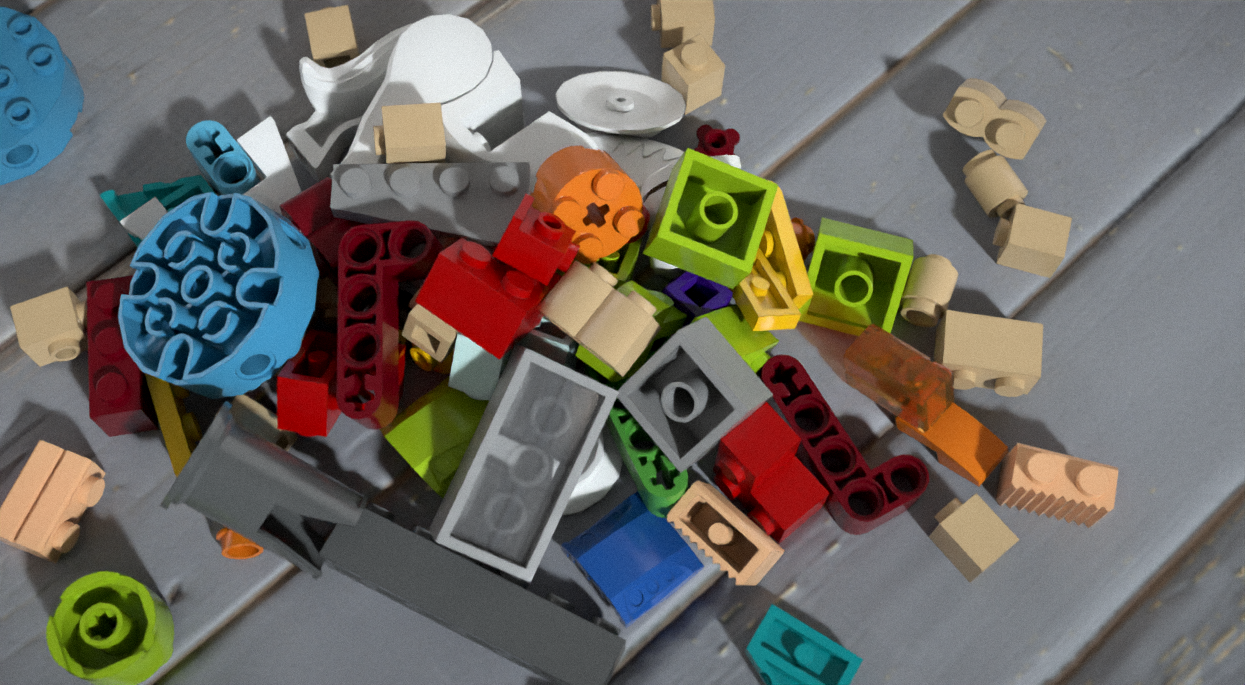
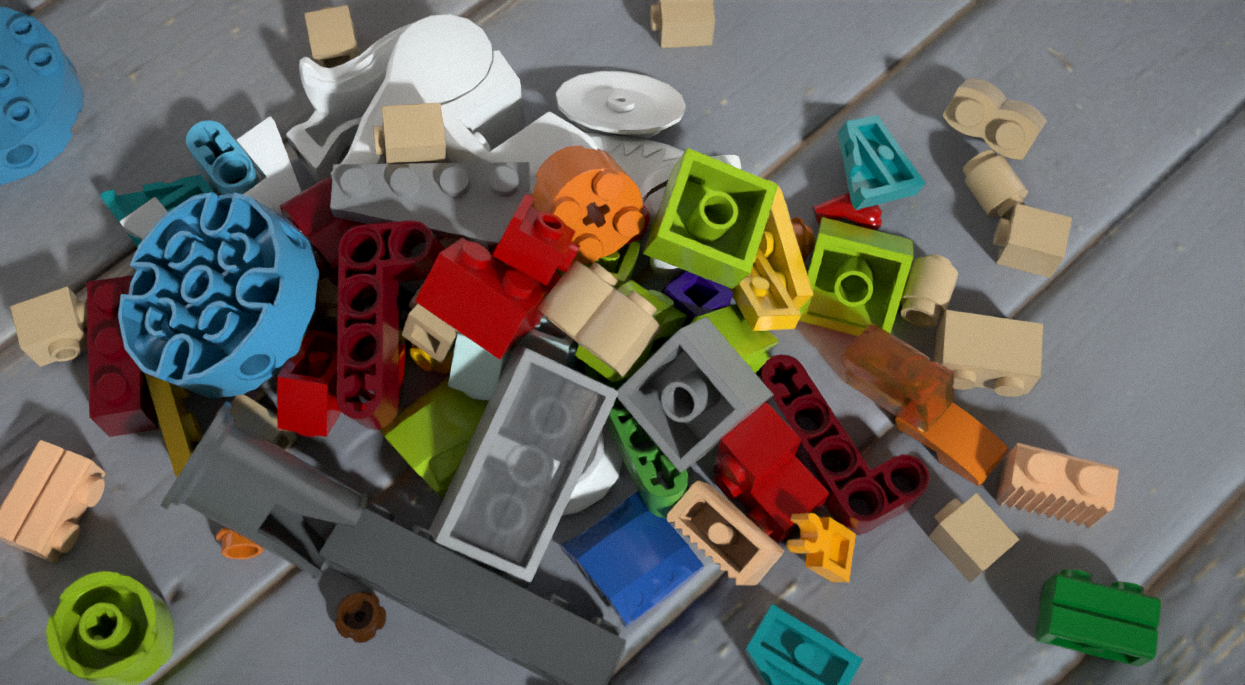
(360, 603): none -> reddish brown plate
(694, 72): tan brick -> none
(709, 136): dark red plate -> none
(826, 546): none -> light orange plate
(841, 207): none -> red arm
(875, 164): none -> teal wing
(1098, 618): none -> green brick

